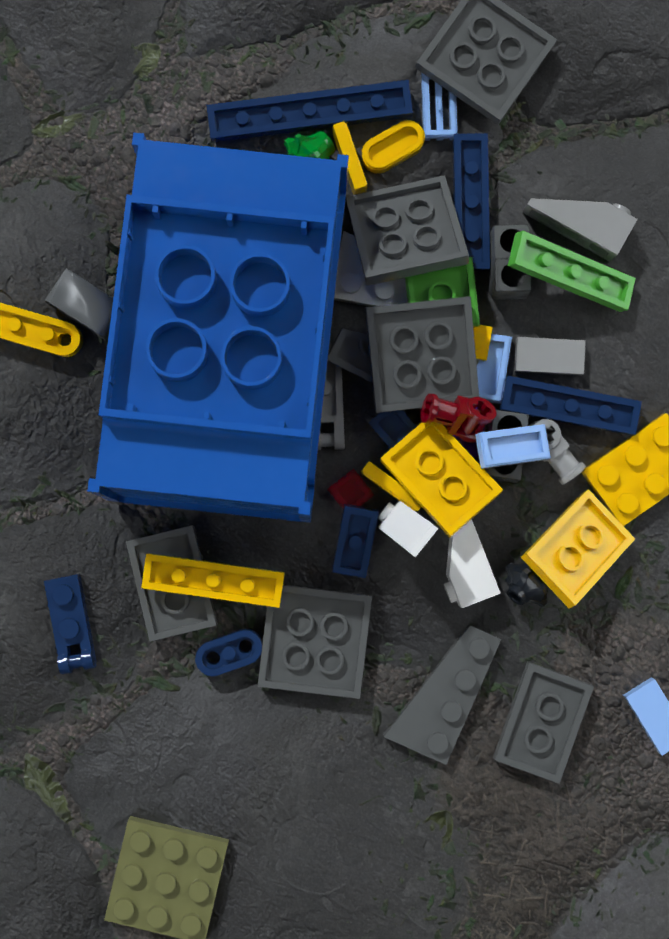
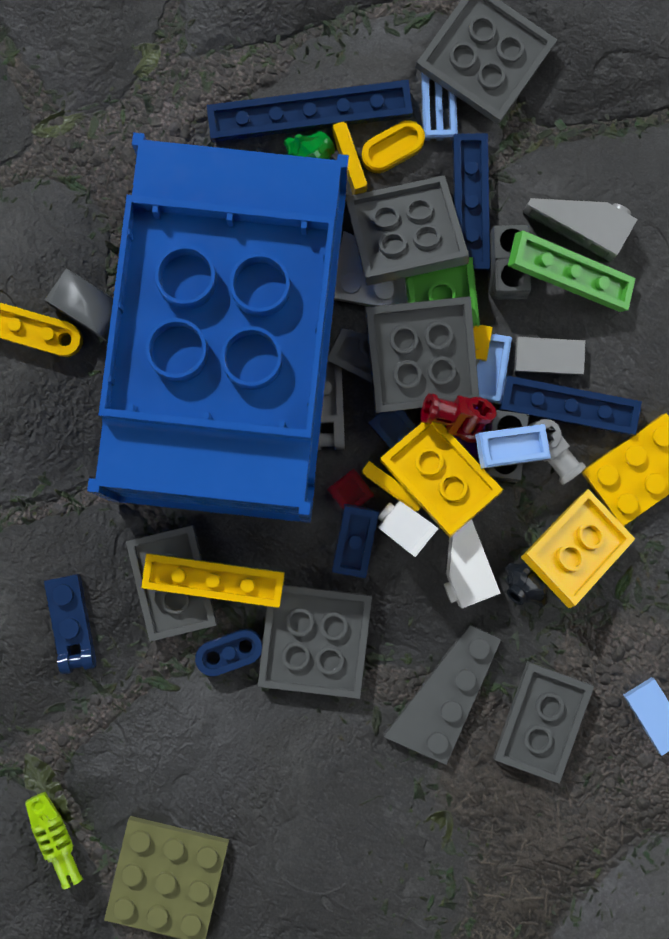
(53, 838): none -> lime hinge

